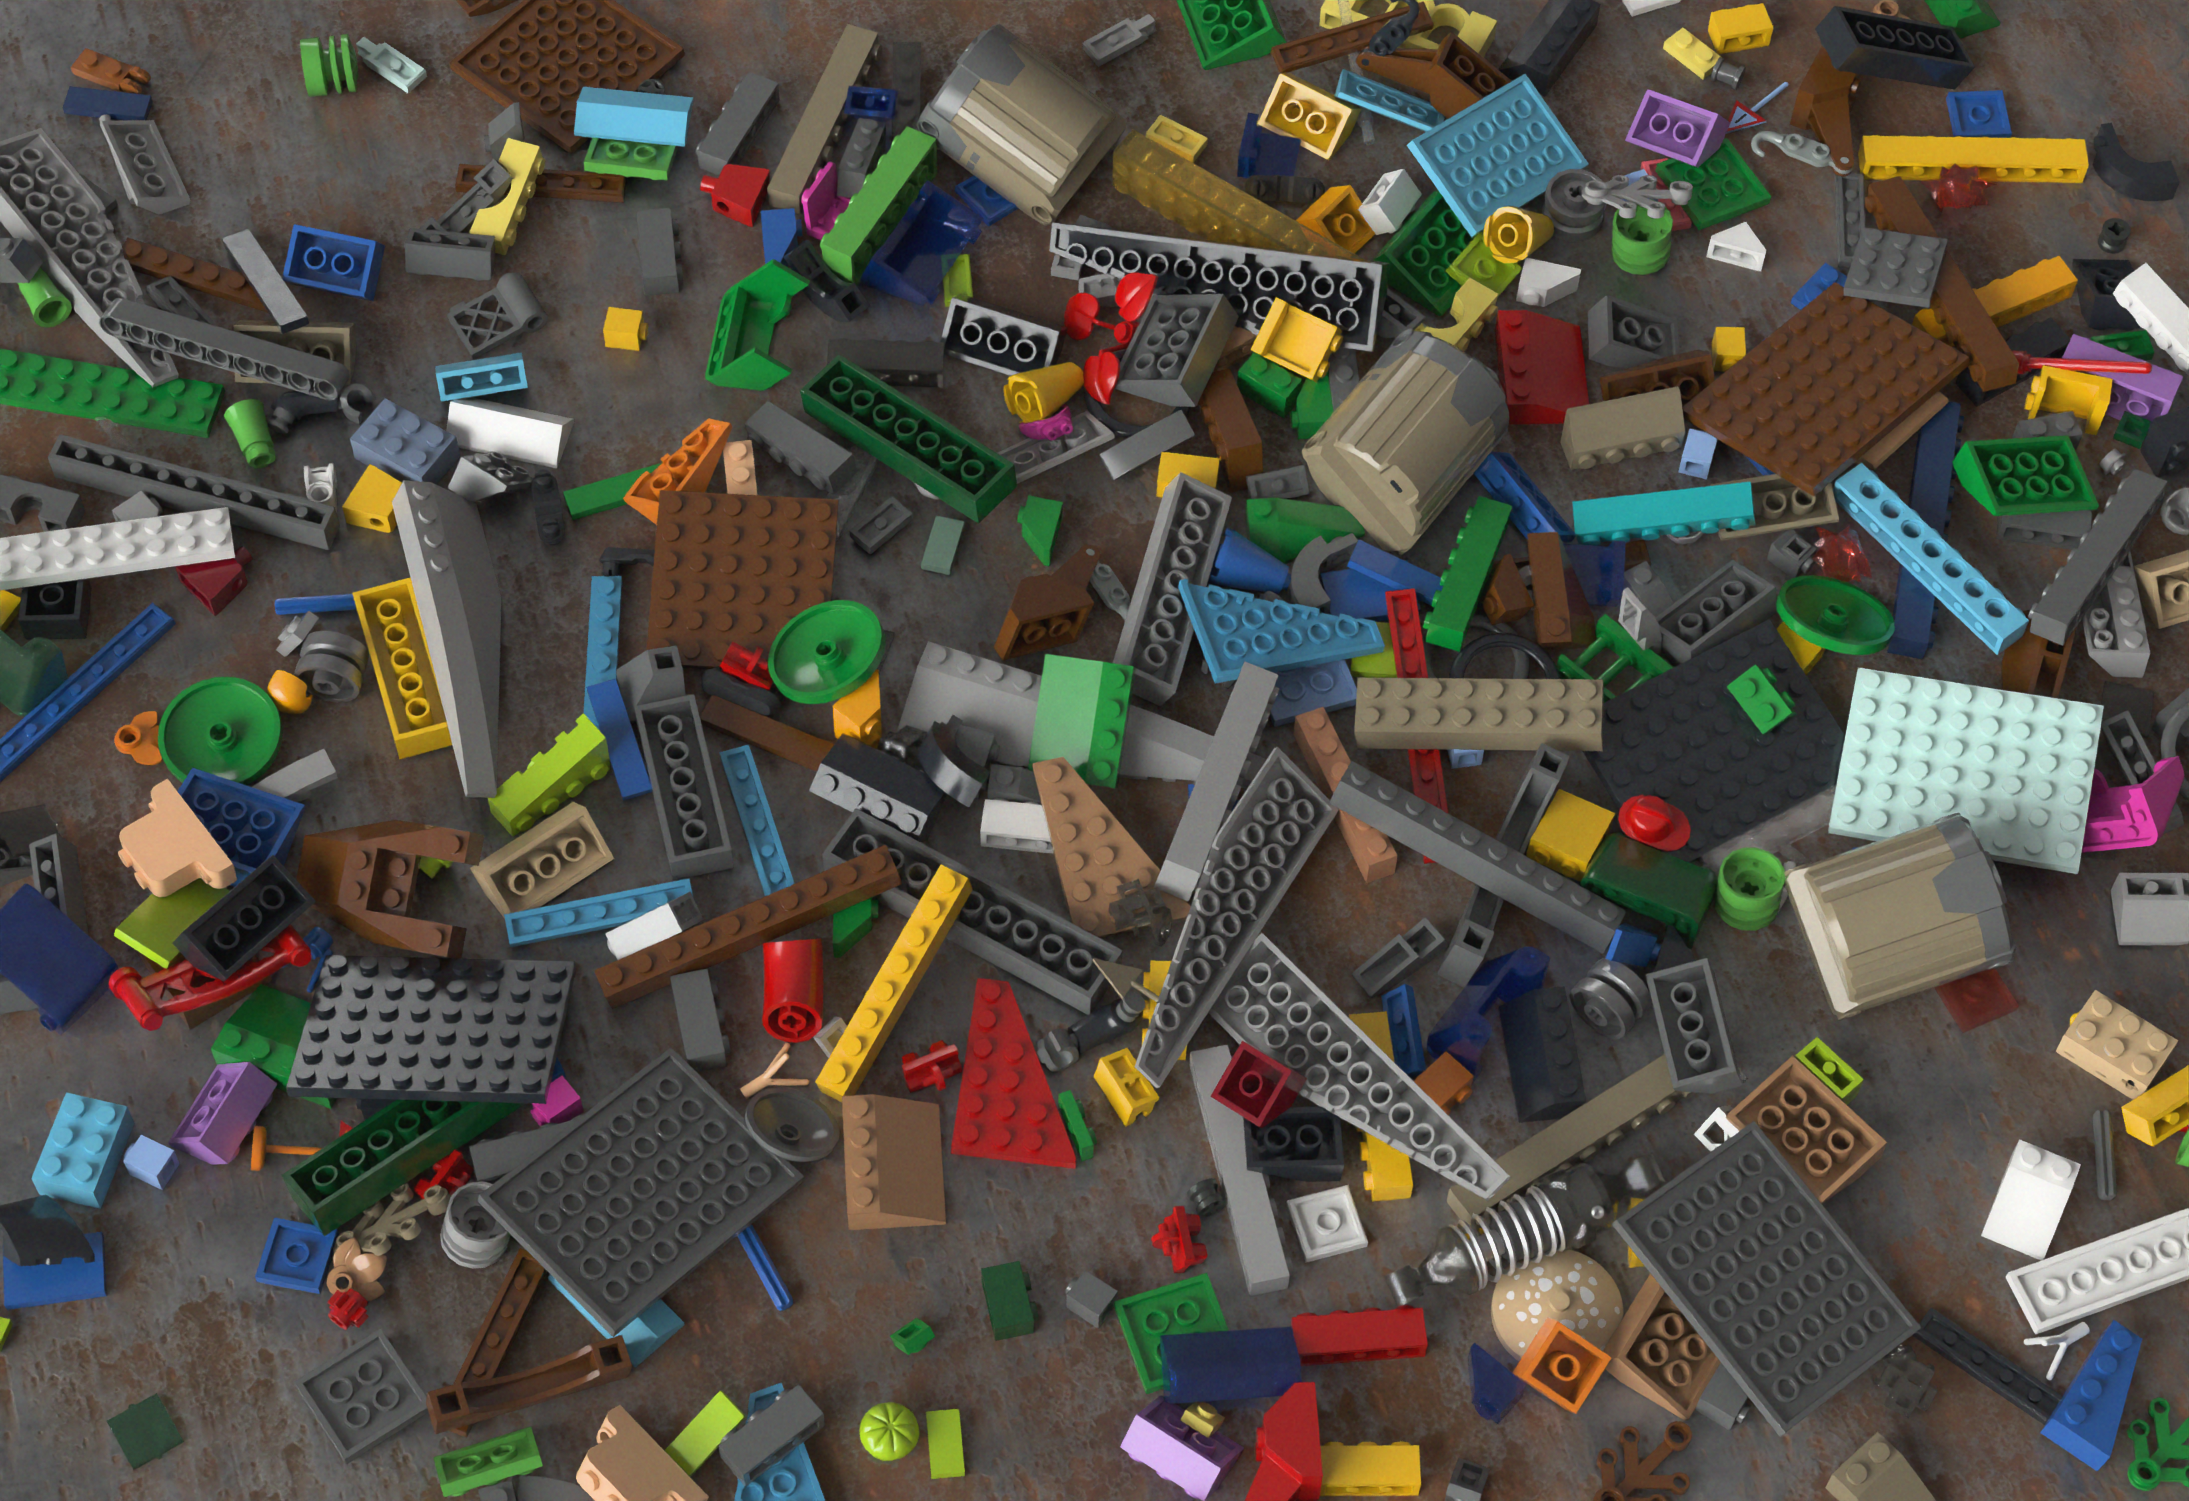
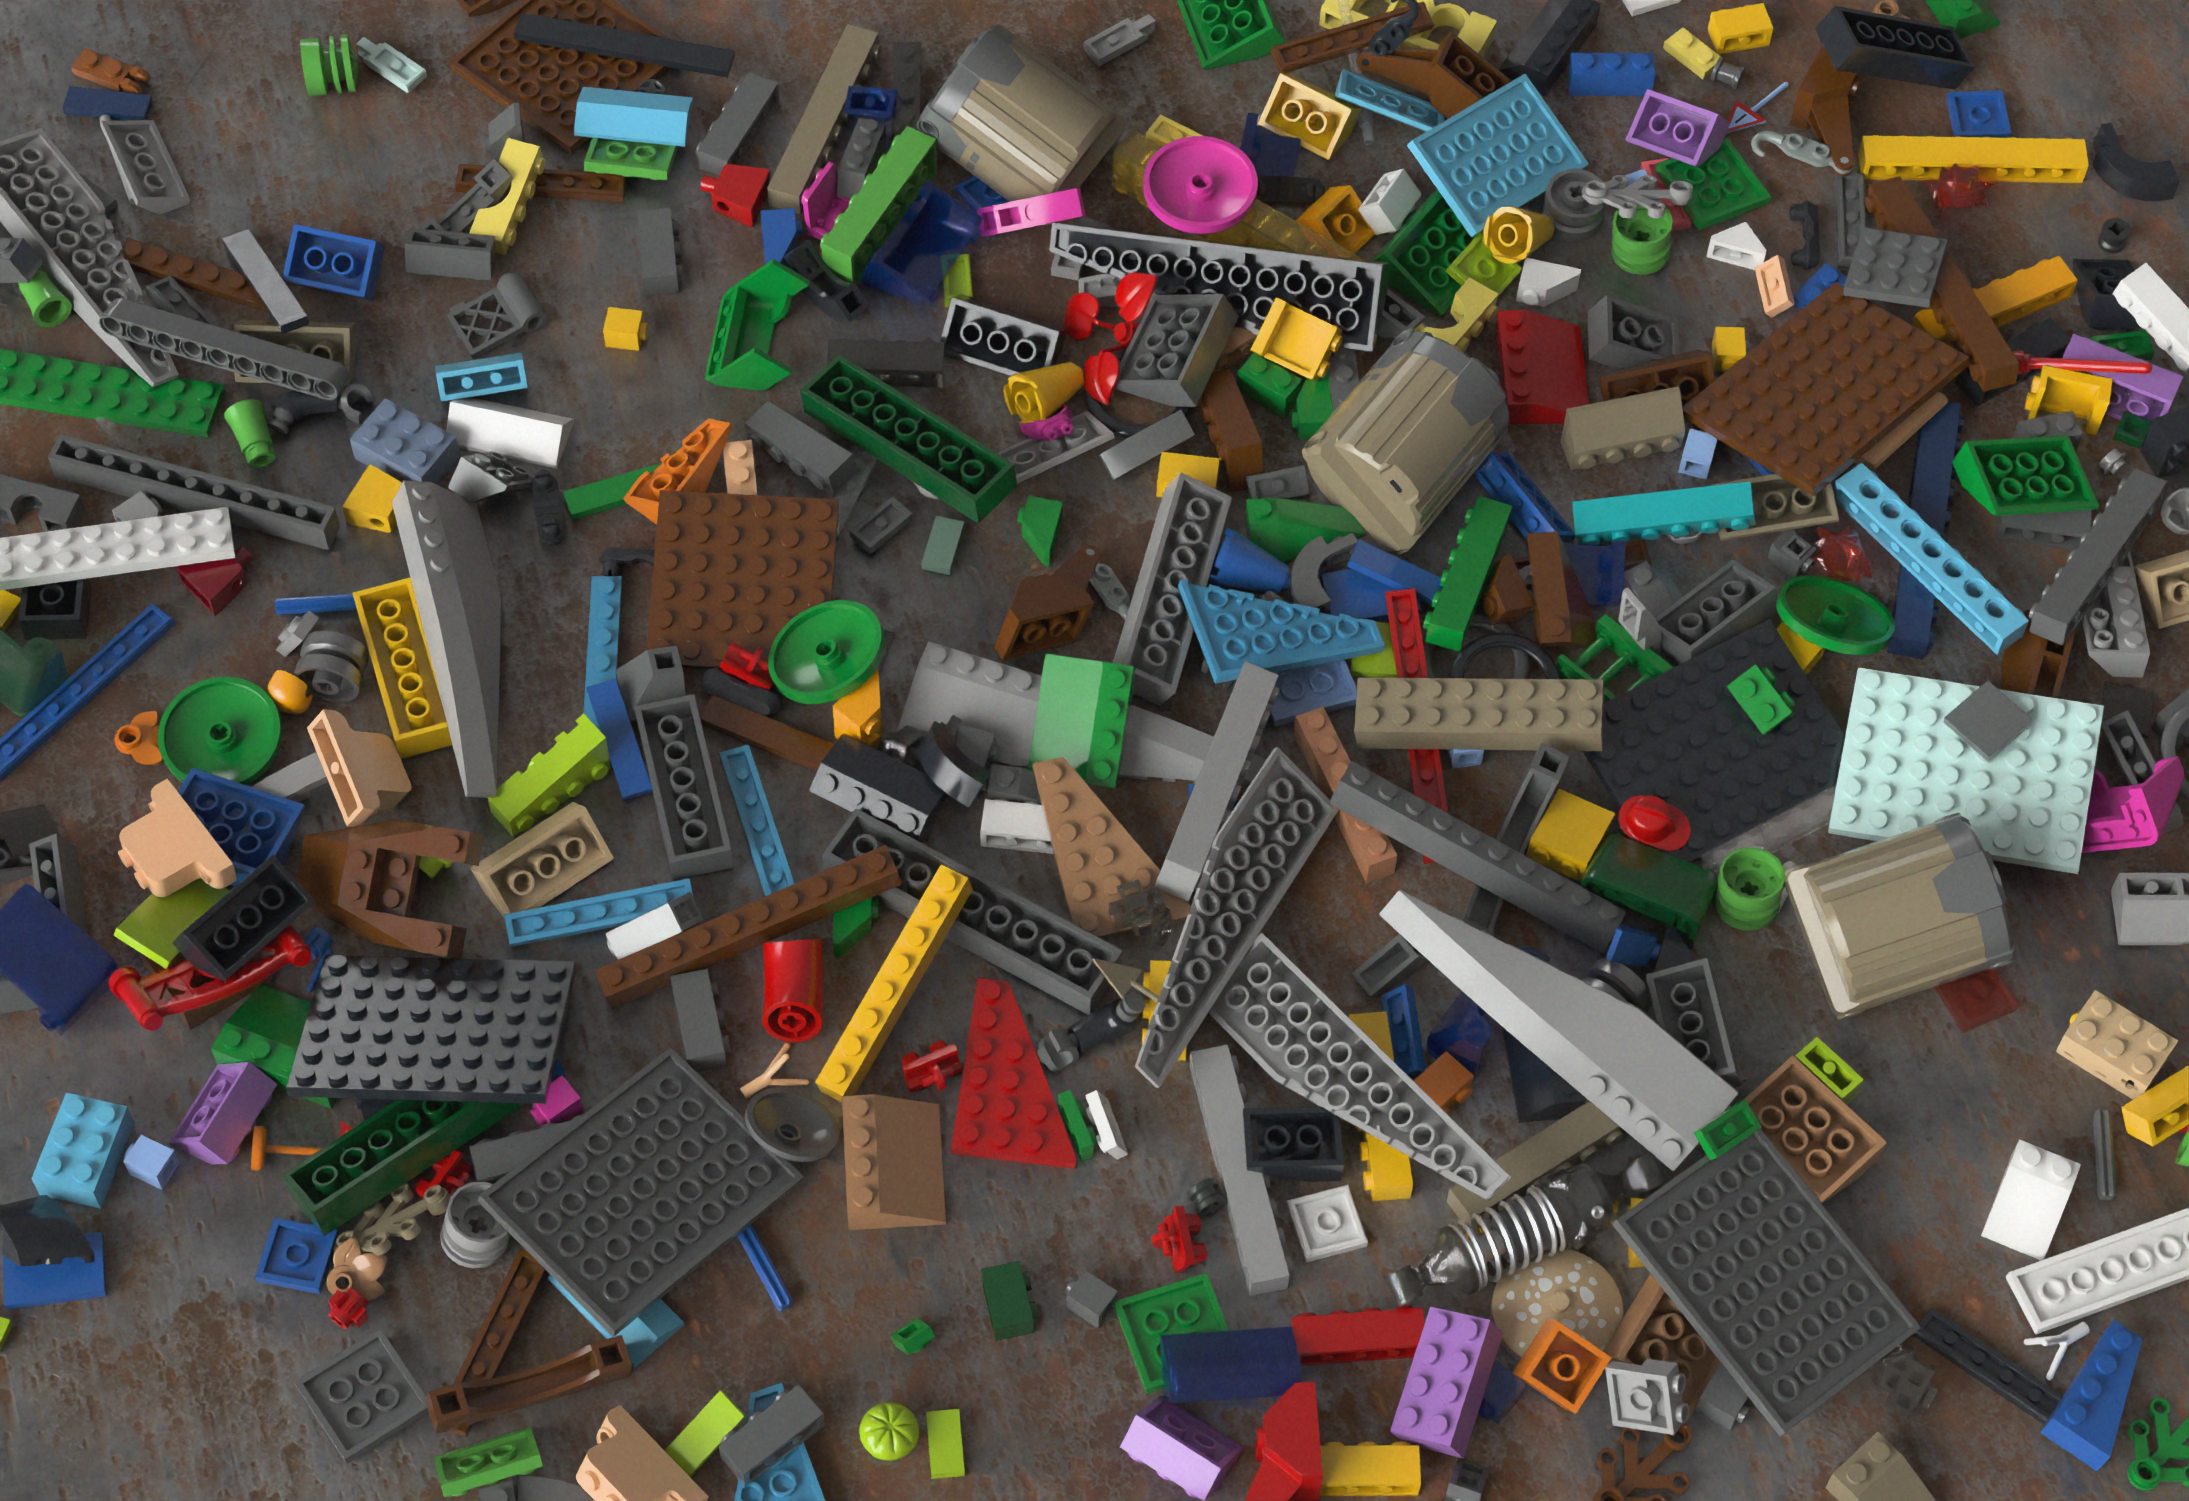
(145, 1431): clear green piece -> none
(321, 484): white piece -> none
(359, 767): none -> light nougat brick
(624, 45): none -> black tile
(830, 1035): light grey plate -> none
(1031, 212): none -> dark pink slope
(1102, 1116): none -> white plate
(1125, 1086): yellow hinge -> none
(1200, 184): none -> dark pink dish
(1203, 1418): light yellow plate -> none
(1257, 1085): dark red slope -> none
(1446, 1382): none -> medium lavender brick
(1580, 1032): none -> light grey wedge
(1610, 74): none -> blue brick
(1647, 1396): none -> light grey plate
(1727, 1129): none -> green plate
(1774, 286): none -> light nougat plate
(1808, 215): none -> black piece
(1988, 721): none -> dark grey tile

